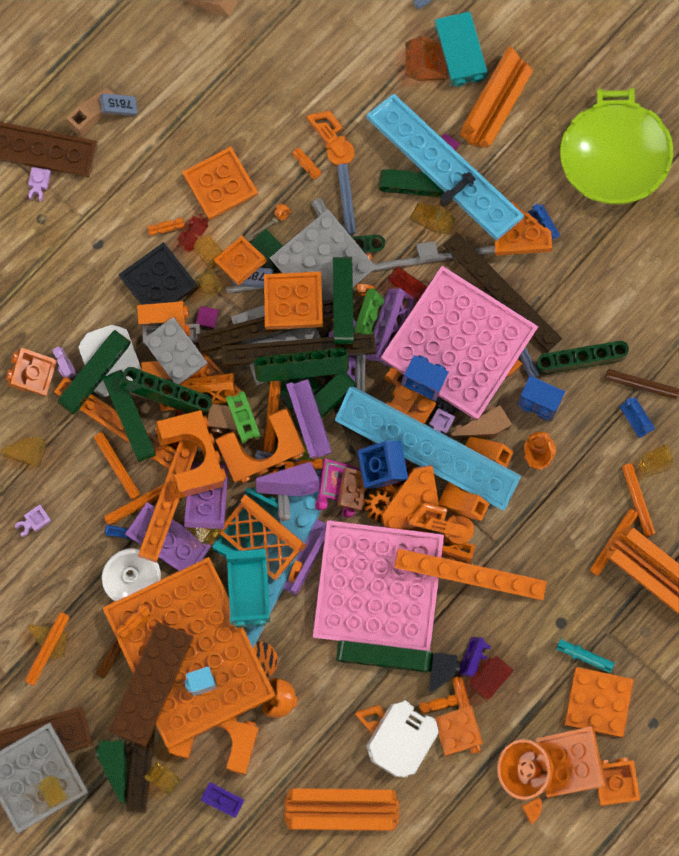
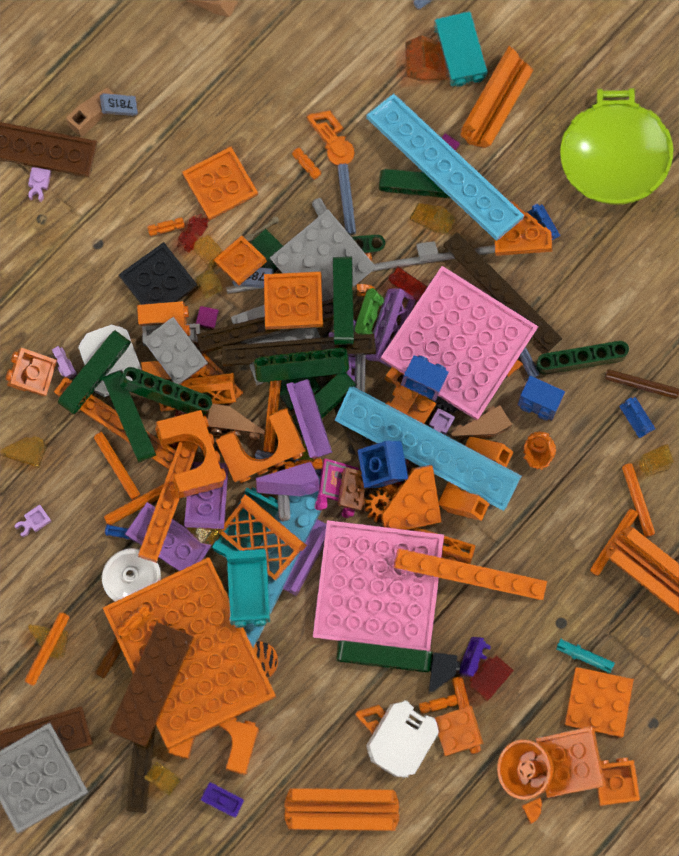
(53, 791): clear yellow brick -> none
(113, 760): dark green slope -> none
(200, 681): medium azure brick -> none
(243, 416): bright green plate -> none
(282, 211): orange hinge -> none
(284, 701): orange cylinder -> none
(295, 571): orange tile -> none
(447, 197): black hinge -> none
(457, 528): orange piece -> none

